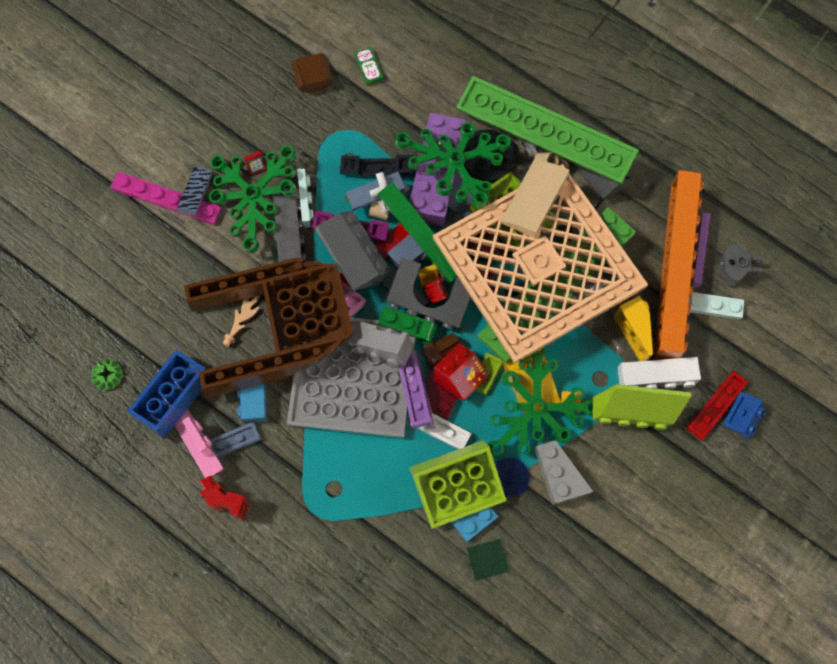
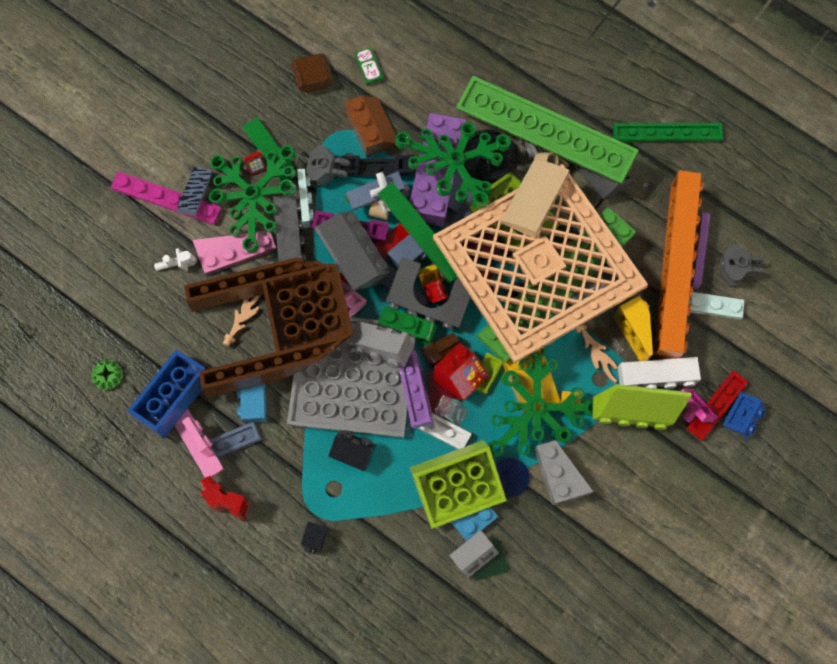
(183, 260): none -> white arm
(228, 251): none -> bright pink wing
(264, 142): none -> green tile
(314, 537): none -> black brick
(326, 166): none -> dark grey hinge
(352, 450): none -> black brick
(370, 124): none -> dark orange slope
(452, 410): none -> clear bracket
(474, 554): none -> light grey hinge
(596, 354): none -> light nougat piece
(667, 132): none -> green tile
(698, 408): none -> dark pink tile

